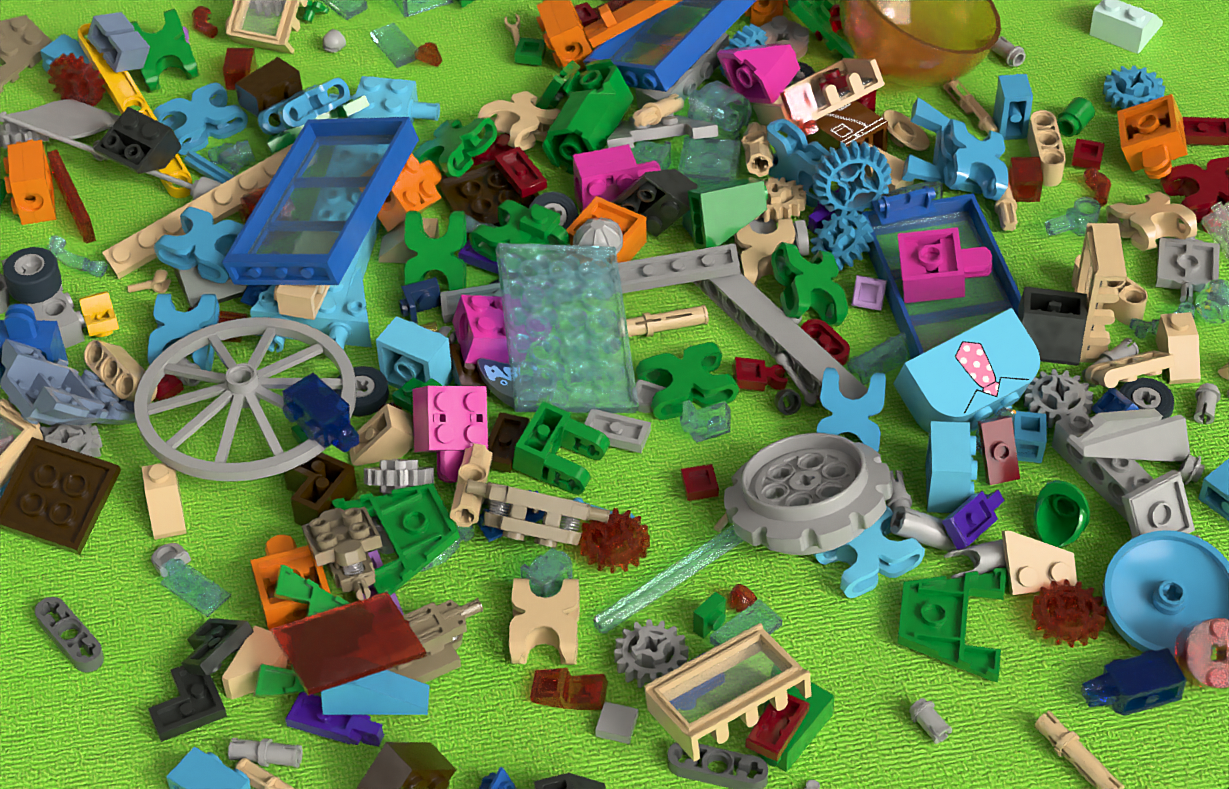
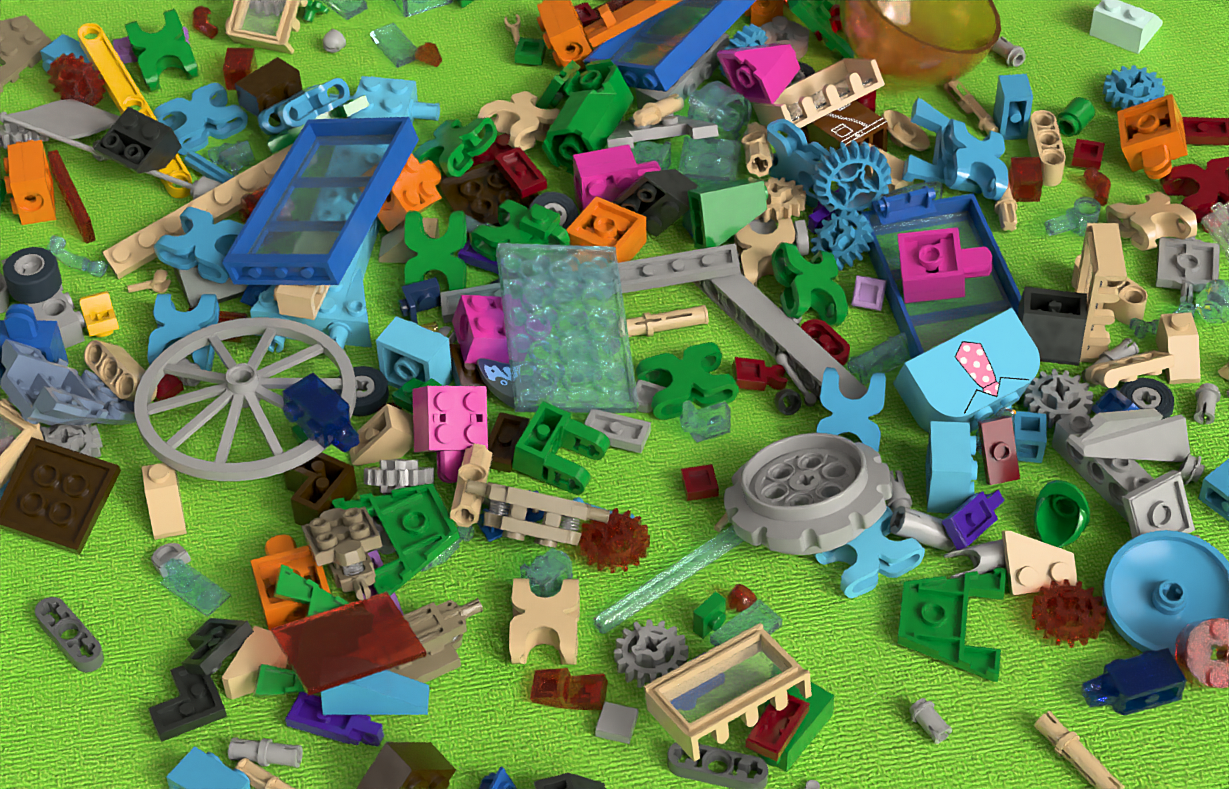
(118, 41): sand blue piece -> none
(599, 233): light grey piece -> none
(799, 104): plate -> none
(835, 78): dark red plate -> none

